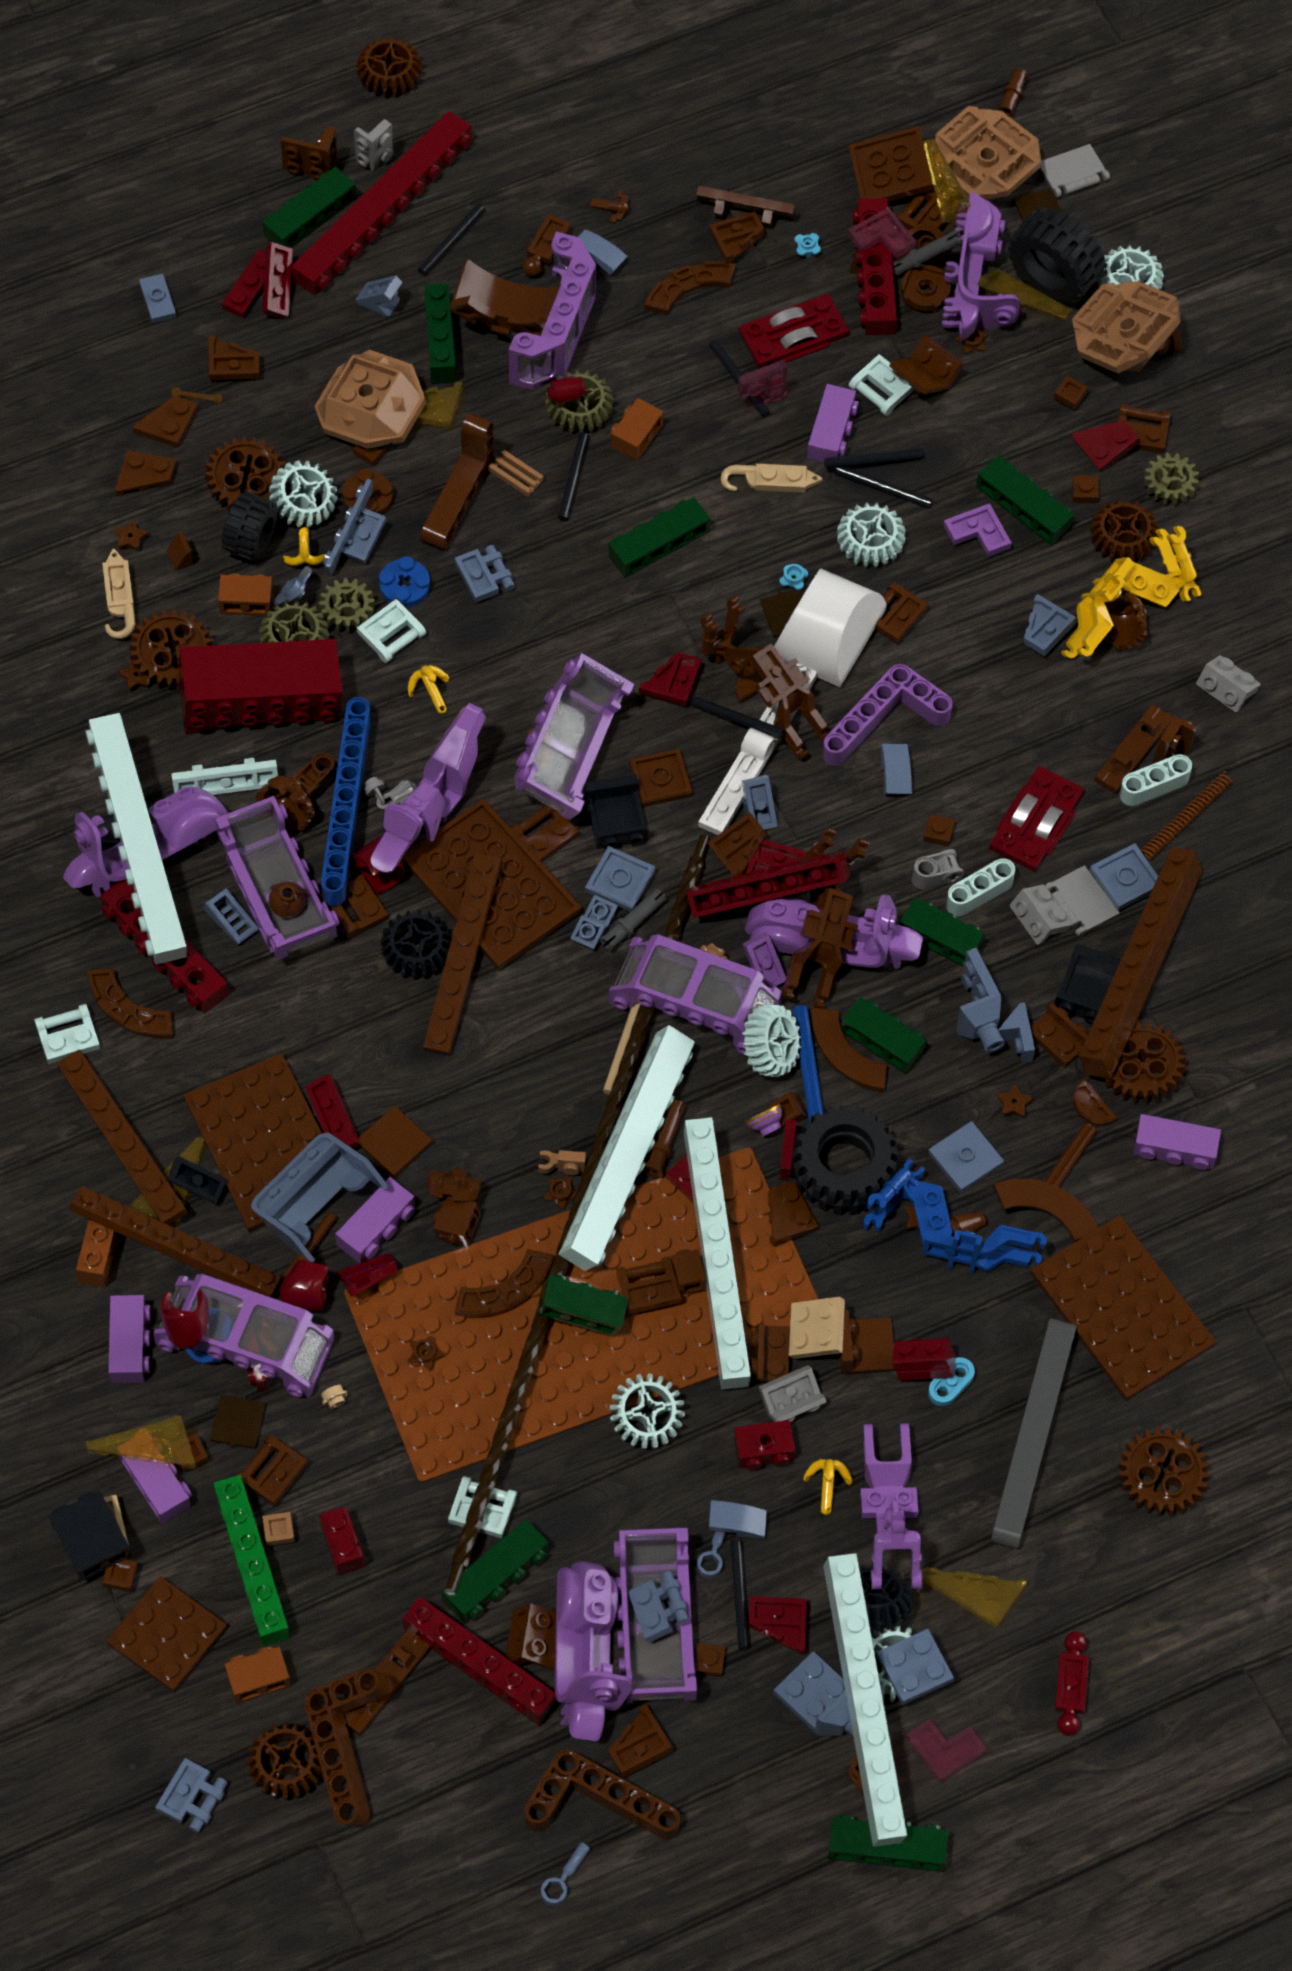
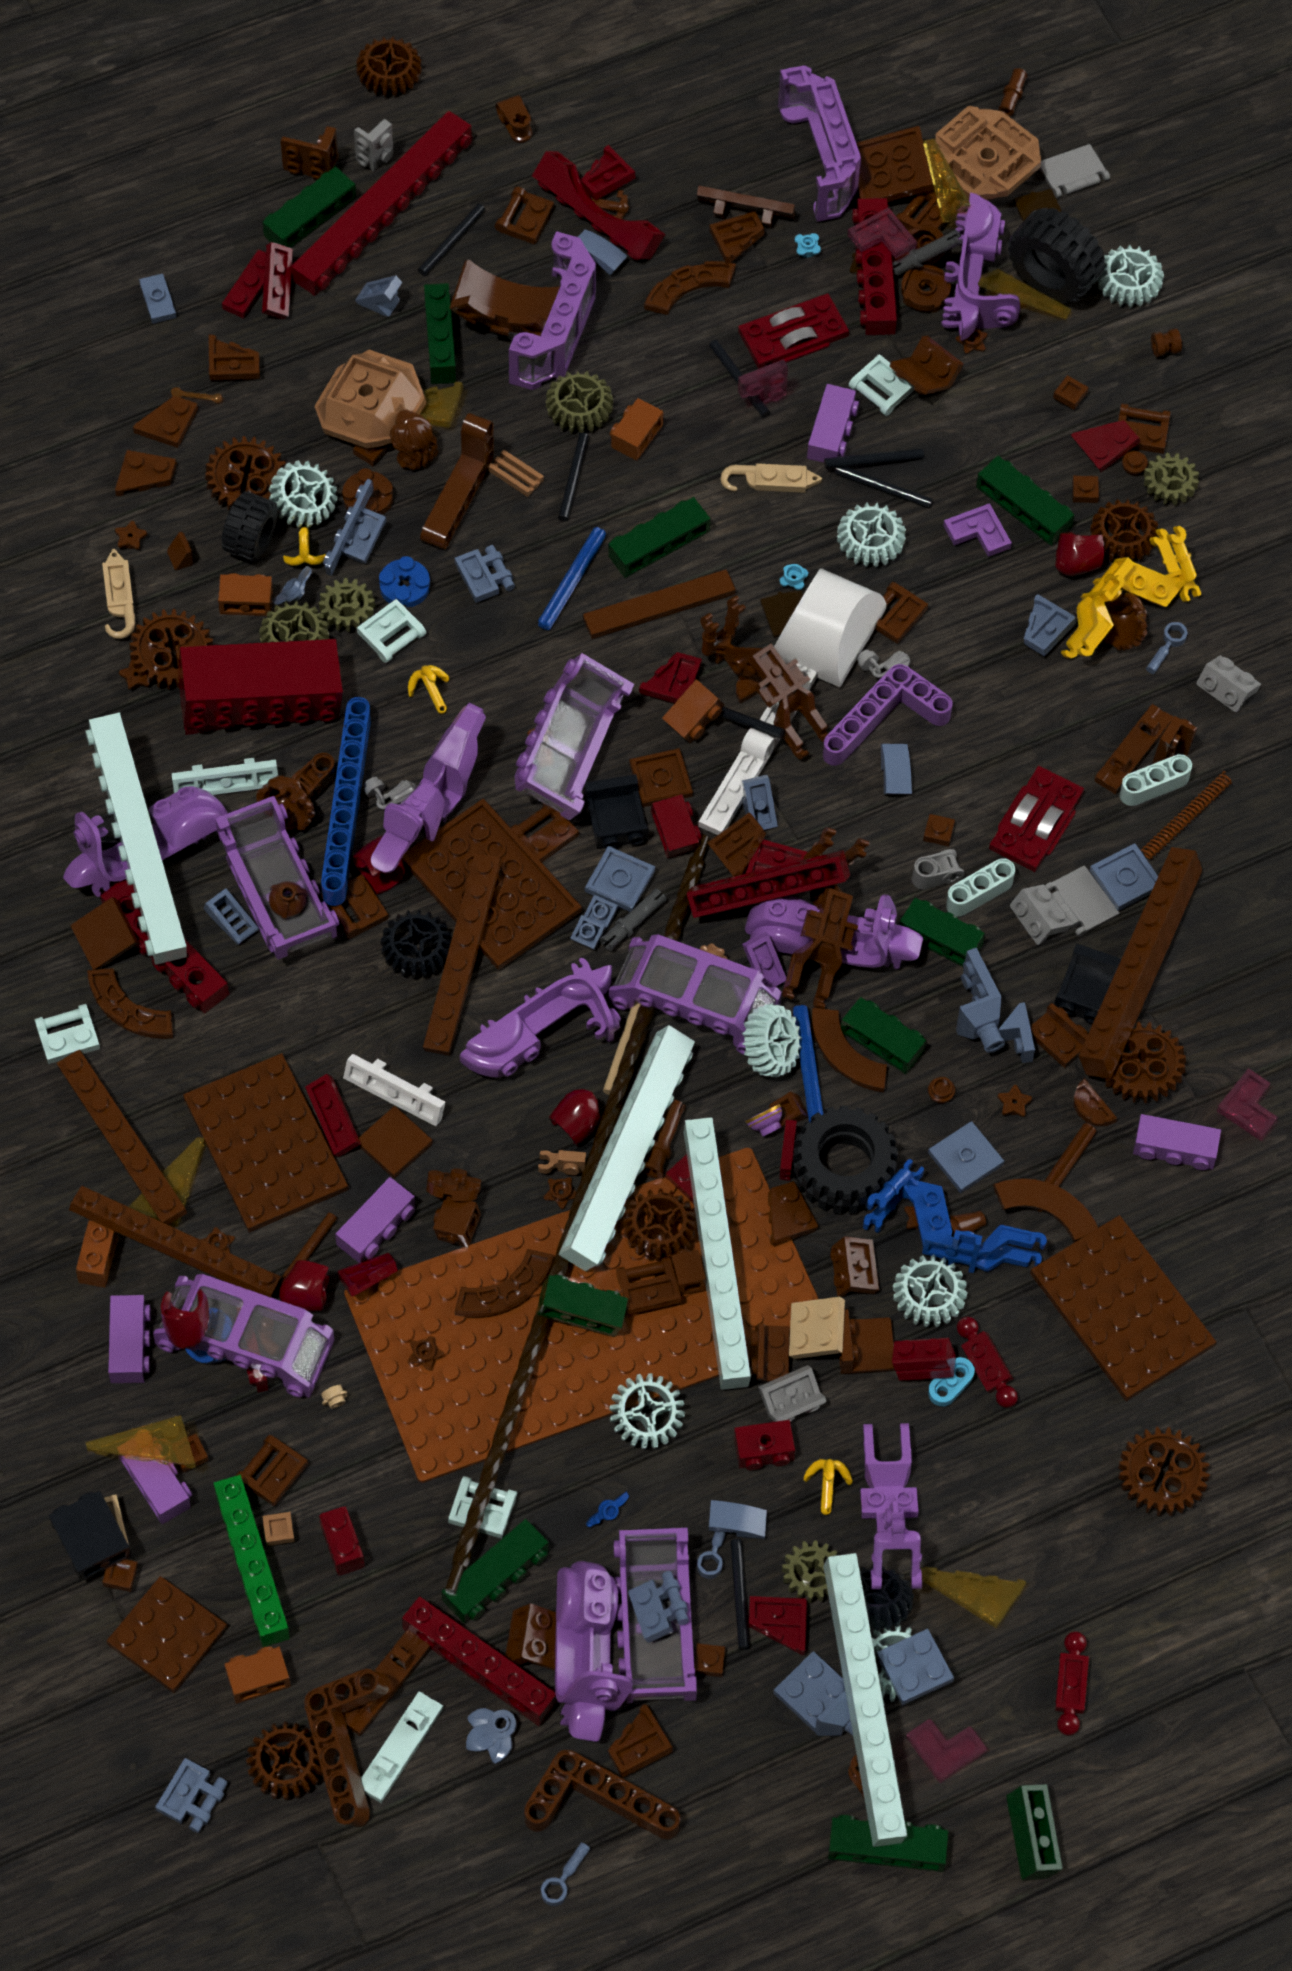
(104, 934): none -> reddish brown tile
(196, 1180): black slope -> none
(219, 1237): none -> reddish brown plate
(238, 1421): dark brown piece -> none
(308, 1185): sand blue windscreen -> none
(394, 1089): none -> white hinge
(400, 1746): none -> light aqua hinge
(414, 440): none -> reddish brown hair
(487, 1734): none -> sand blue plate
(512, 1038): none -> medium lavender piece
(515, 118): none -> reddish brown piece
(531, 220): none -> reddish brown plate
(541, 246): reddish brown plate -> none
(562, 178): none -> dark red arch
(566, 390): dark red brick -> none
(571, 578): none -> blue axle
(577, 1115): none -> dark red piece
(607, 174): none -> dark red wing
(607, 1510): none -> blue piece
(644, 1237): none -> reddish brown gear
(659, 604): none -> reddish brown tile
(675, 826): none -> dark red brick
(693, 711): none -> dark orange brick
(802, 1565): none -> olive gear
(816, 99): none -> medium lavender windscreen
(854, 1266): none -> reddish brown bracket
(869, 659): none -> light grey piece
(910, 1279): none -> light aqua gear
(941, 1090): none -> reddish brown plate
(987, 1362): none -> dark red plate
(1033, 1433): dark grey beam -> none
(1034, 1832): none -> dark green brick
(1079, 554): none -> dark red piece
(1125, 325): medium nougat piece -> none
(1134, 463): none -> reddish brown plate
(1164, 650): none -> sand blue piece
(1242, 1106): none -> clear pink plate

